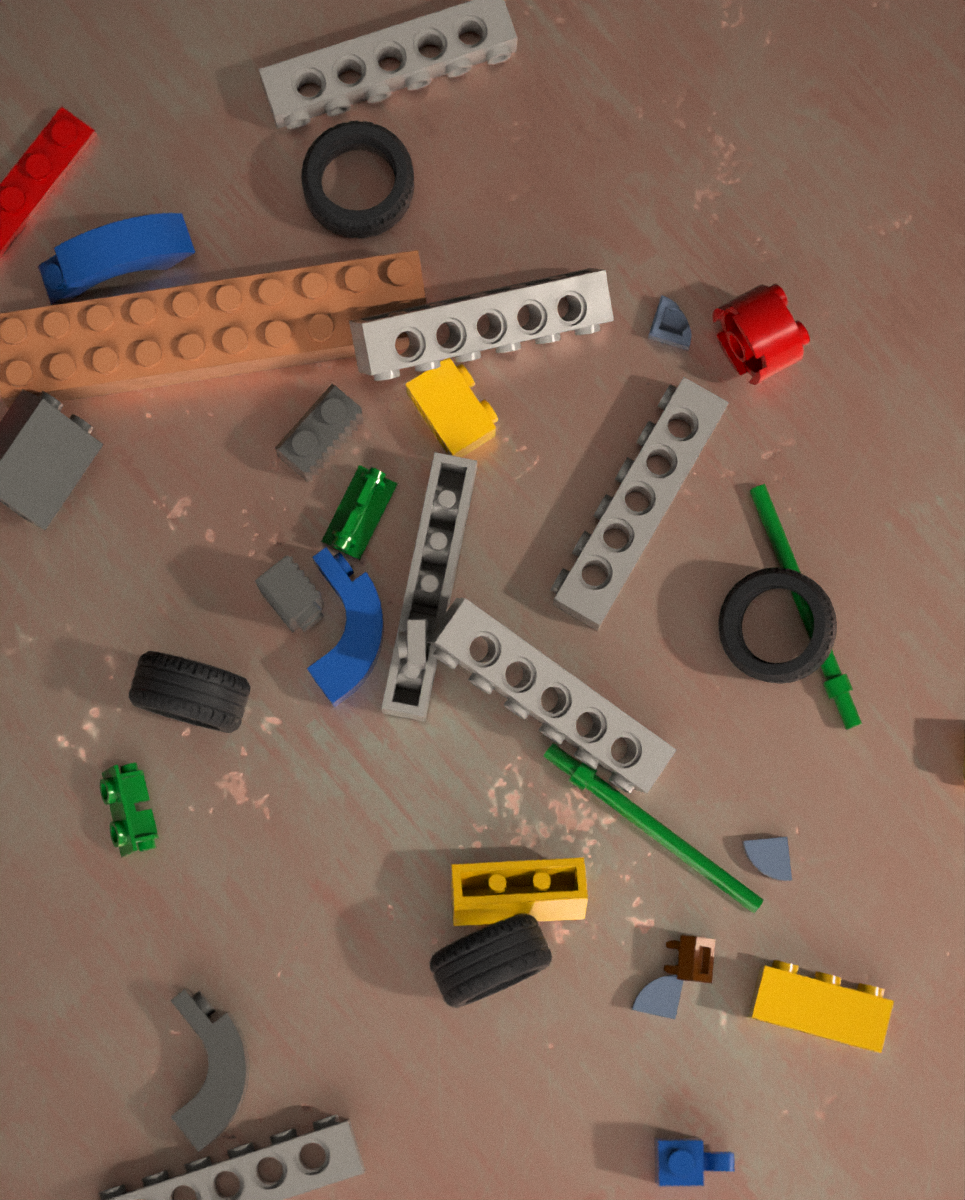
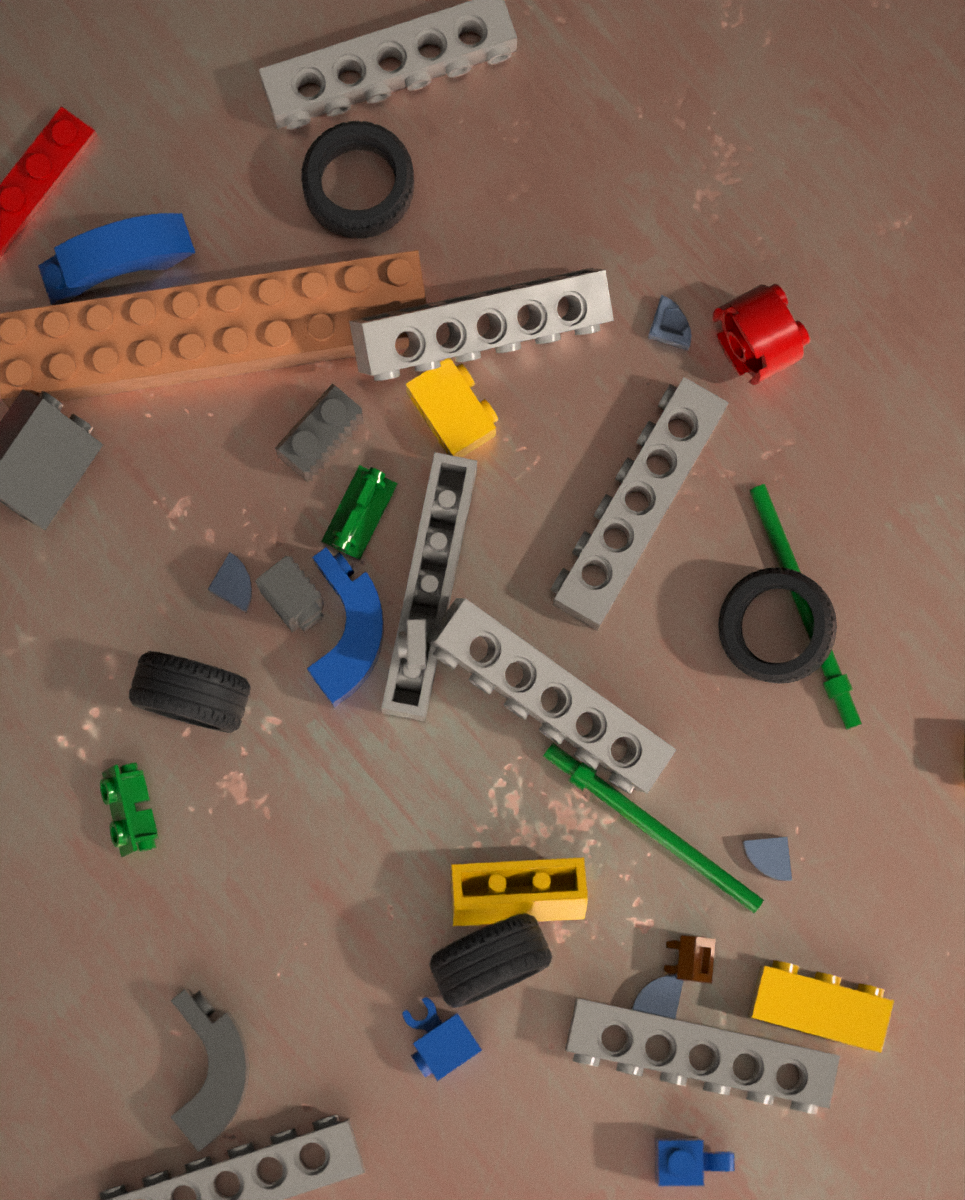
(233, 583): none -> sand blue tile
(444, 1045): none -> blue brick
(815, 1068): none -> light grey brick

